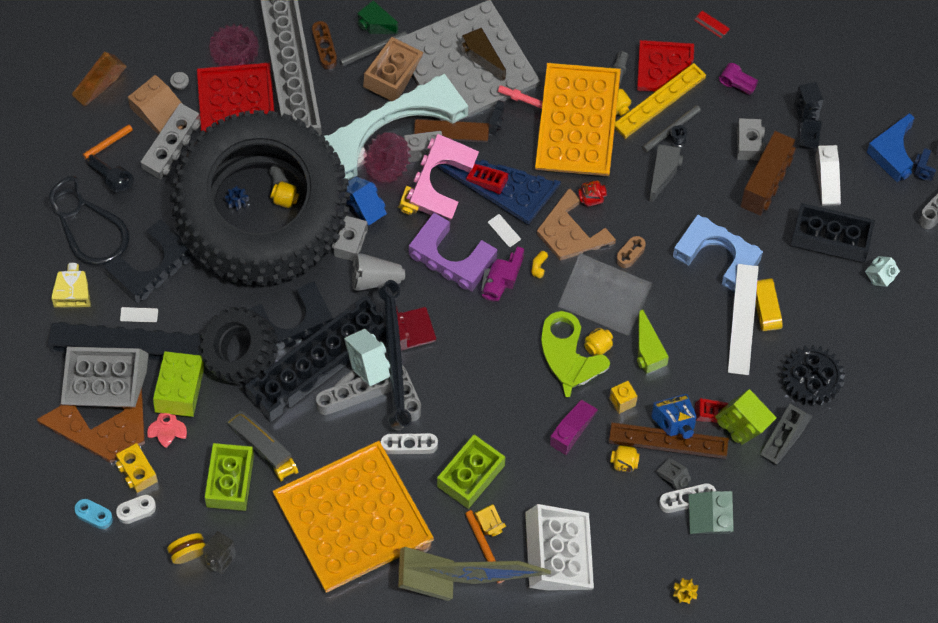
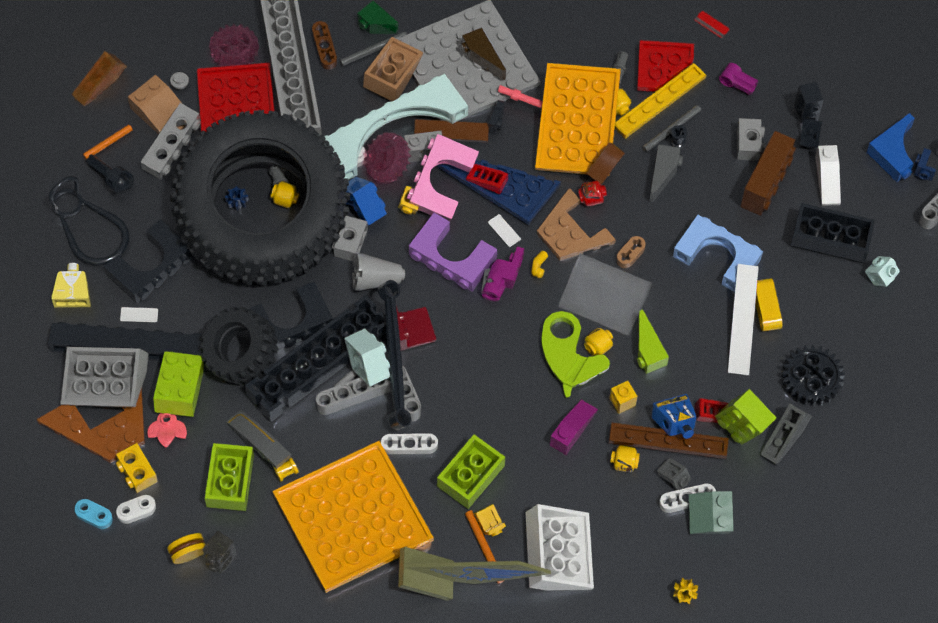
(605, 163): none -> reddish brown slope

